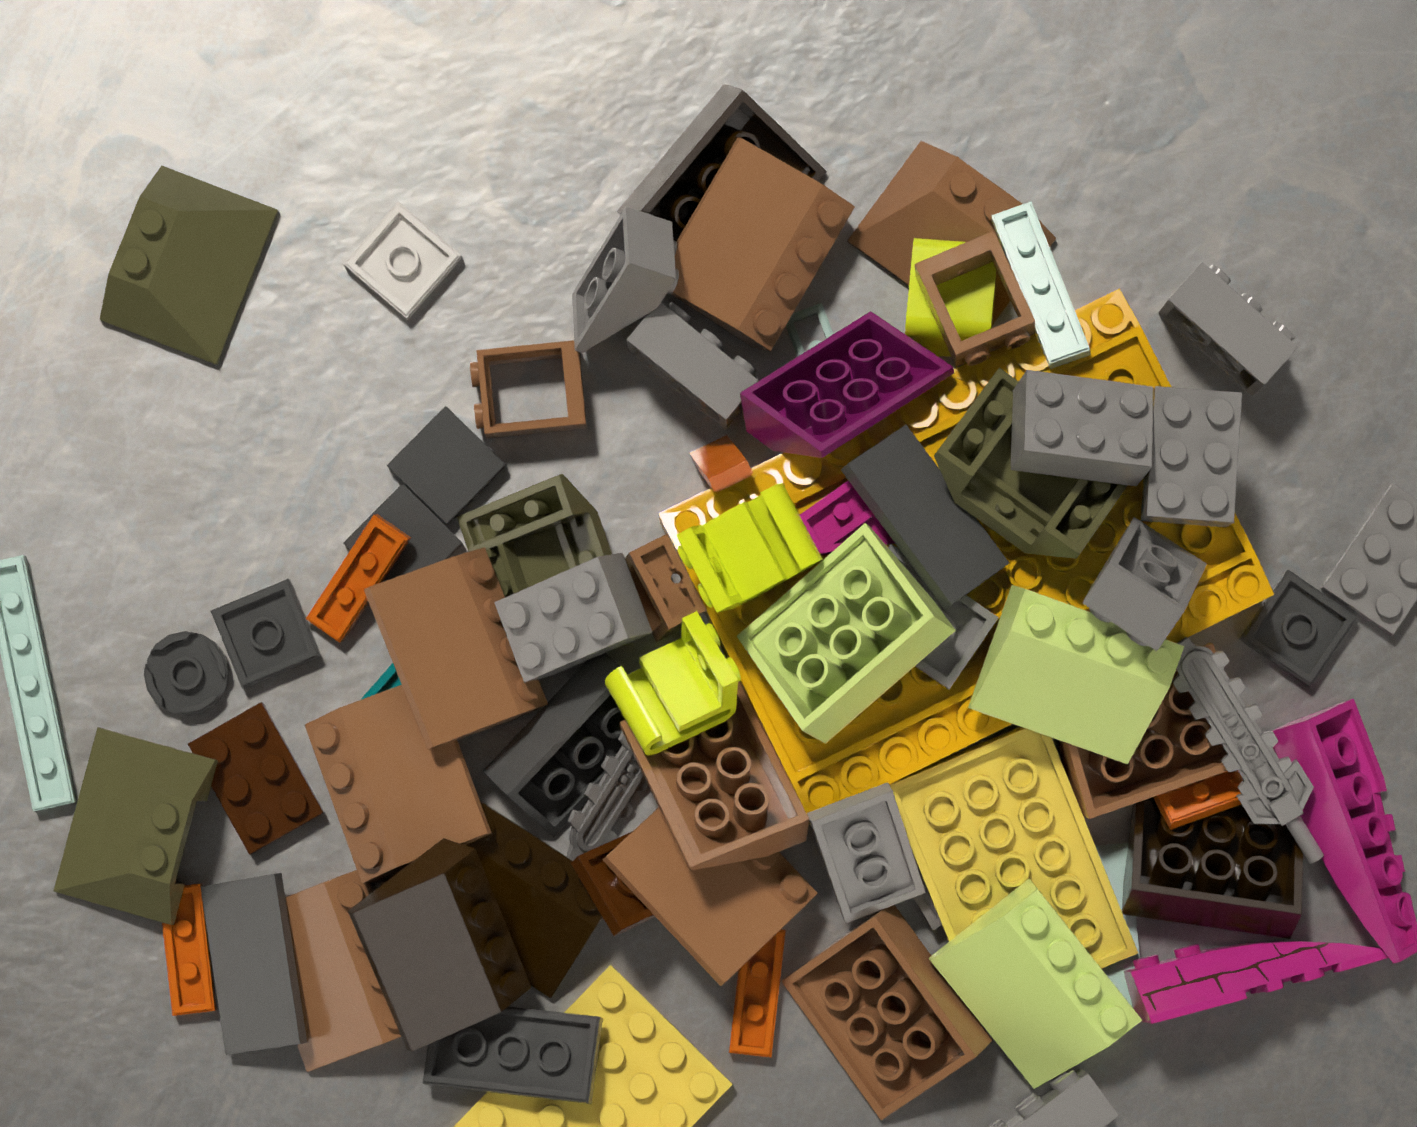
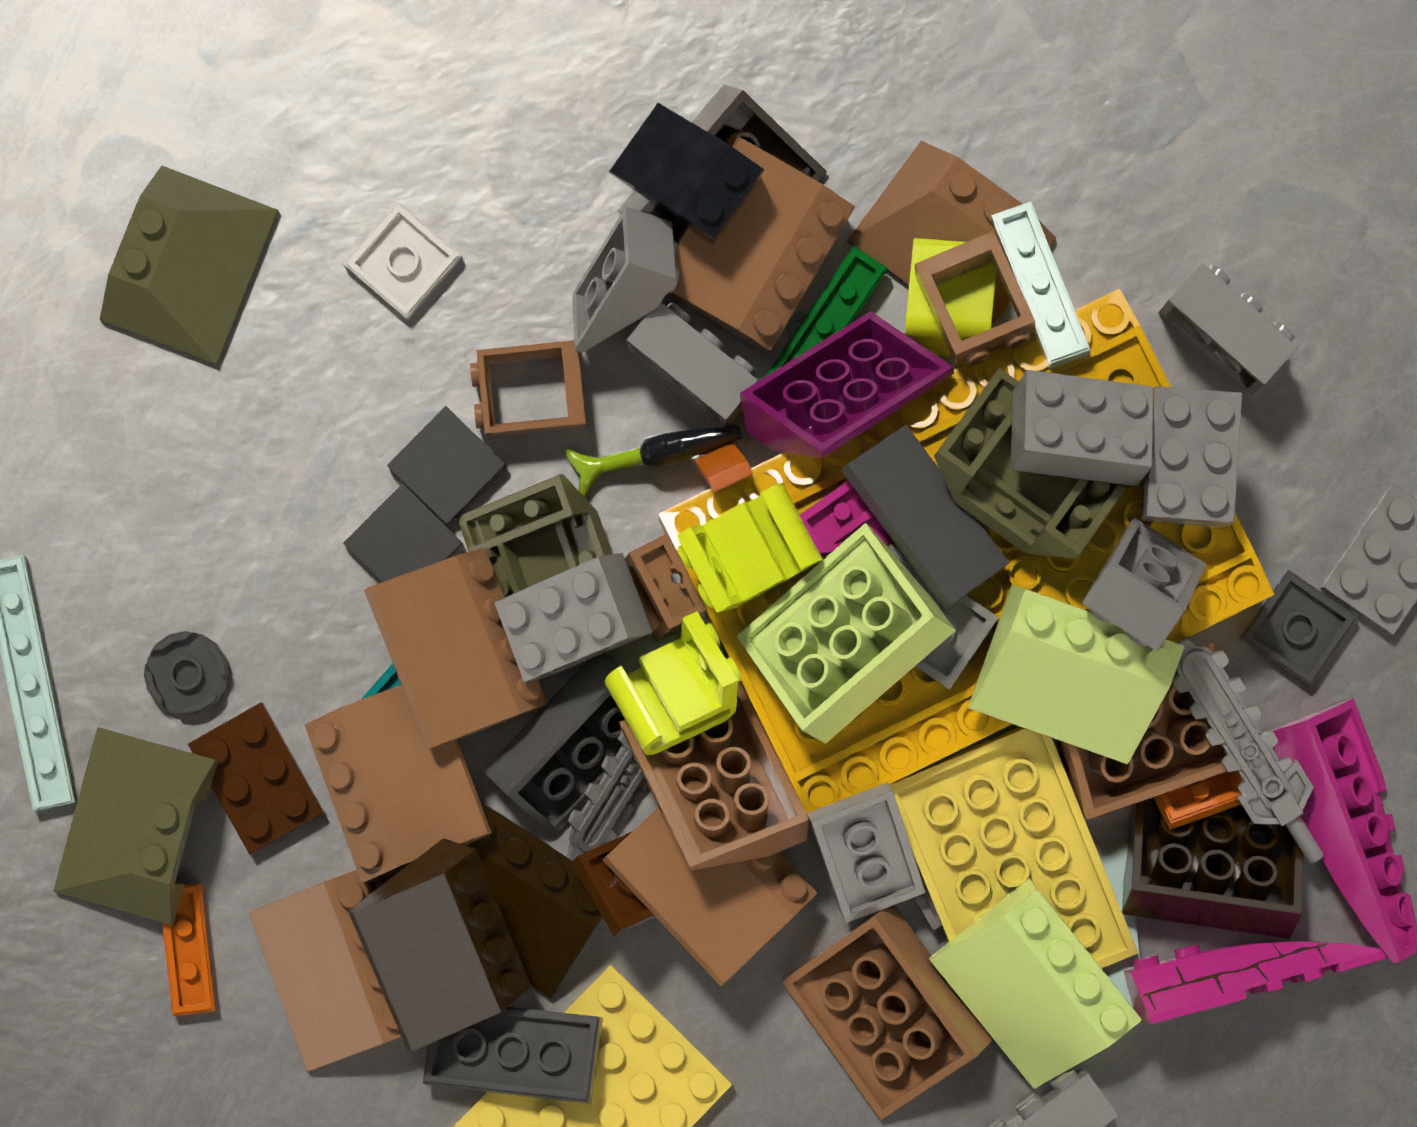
(253, 964): dark grey tile -> none
(266, 633): dark grey tile -> none
(363, 567): orange tile -> none
(654, 452): none -> black piece
(687, 172): none -> black slope
(757, 1000): orange tile -> none
(836, 305): none -> green tile

